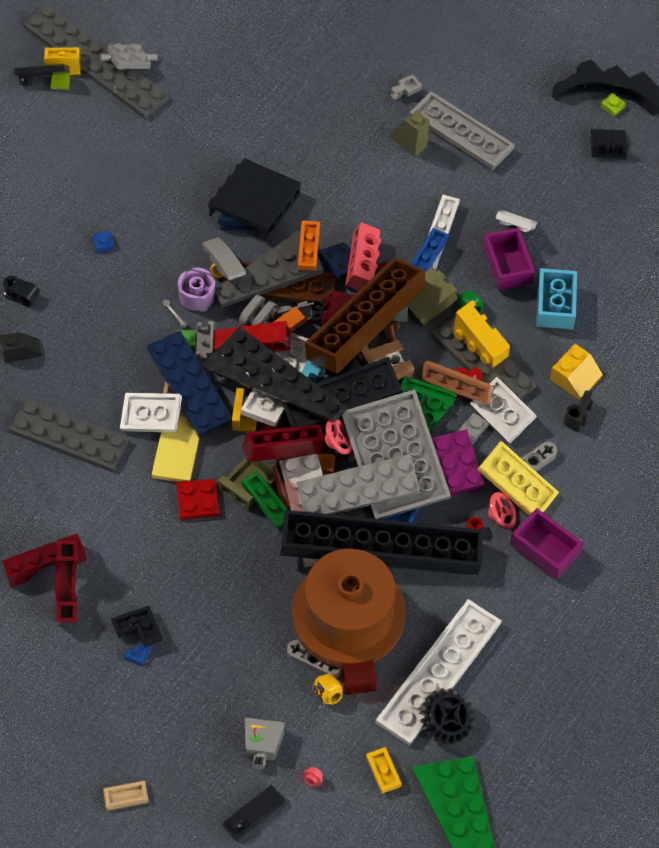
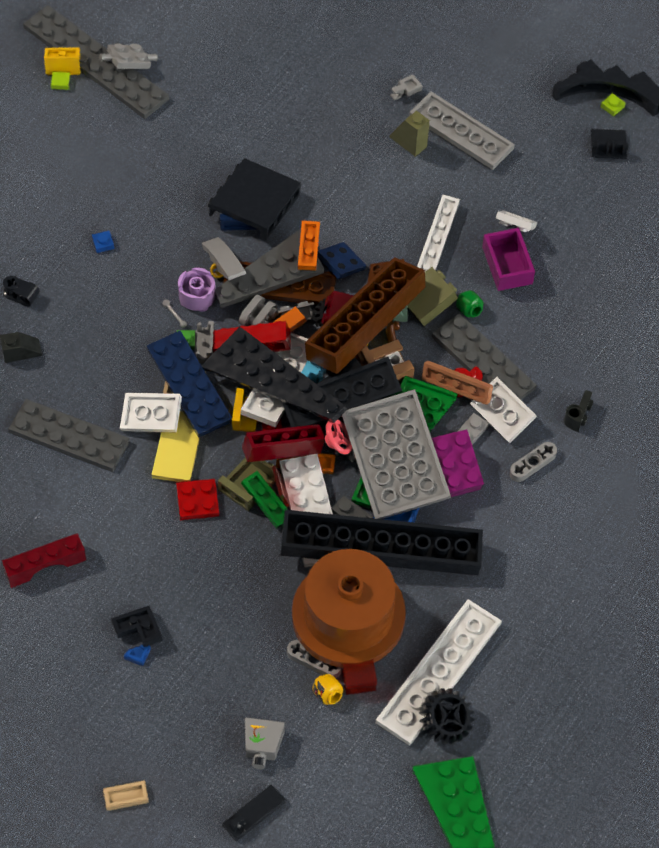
(26, 73): black hinge -> none
(65, 581): dark red arch -> none
(313, 776): coral plate -> none
(359, 486): light grey plate -> none
(363, 256): coral brick -> none
(383, 770): yellow plate -> none
(430, 249): blue tile -> none
(476, 523): red hinge -> none
(479, 336): yellow wedge -> none
(498, 512): coral piece -> none
(517, 479): light yellow tile -> none
(546, 544): magenta piece -> none
(556, 298): medium azure brick -> none
(576, 372): yellow slope -> none

